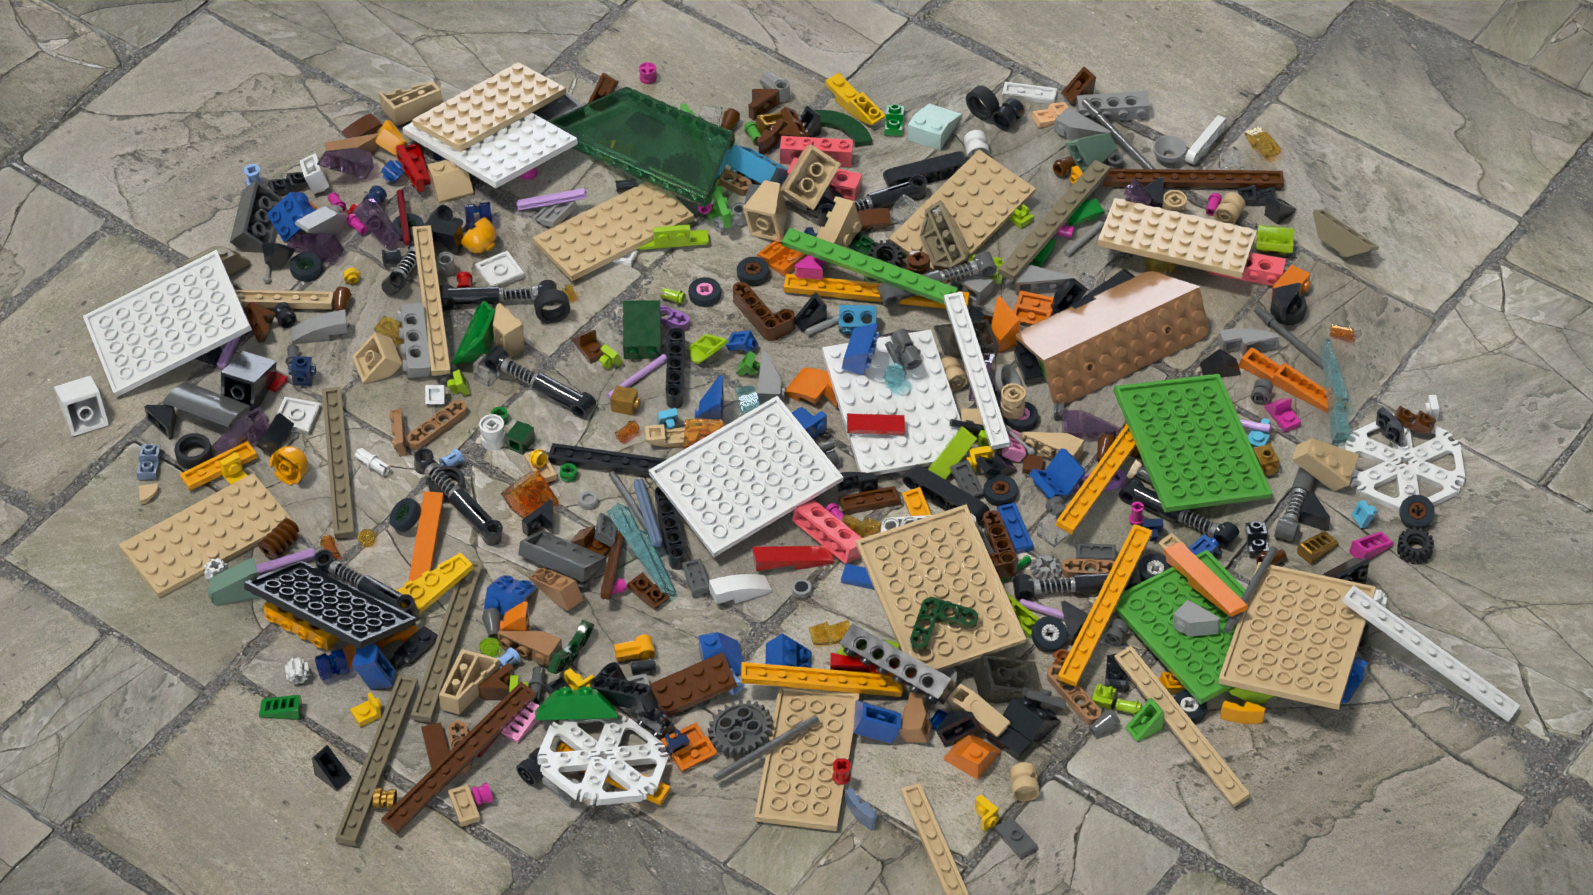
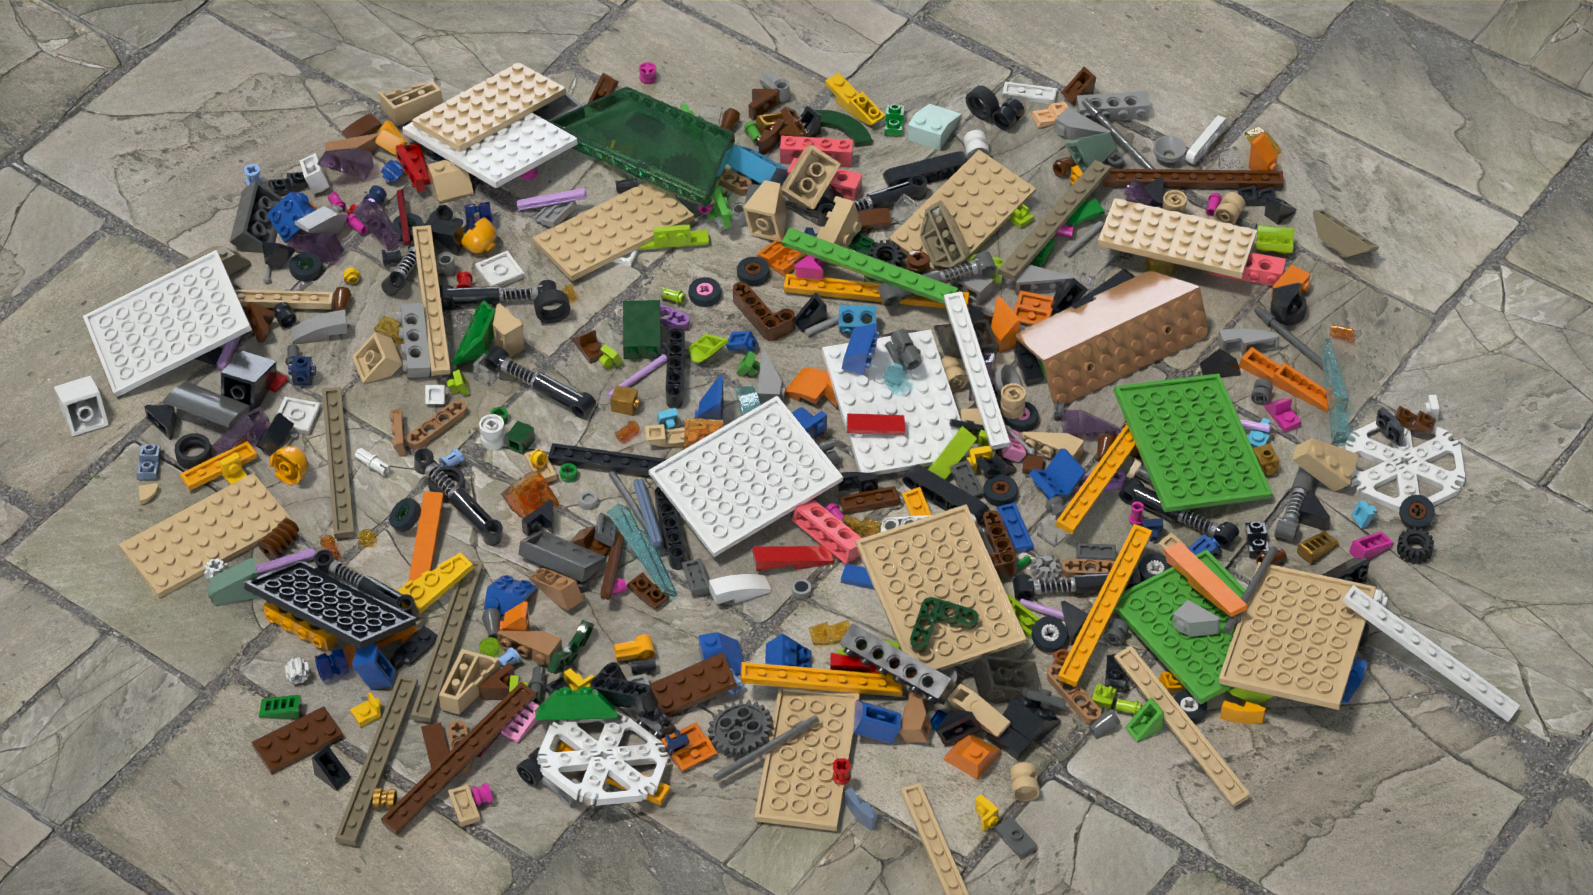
(297, 740): none -> reddish brown plate
(1262, 154): none -> orange slope

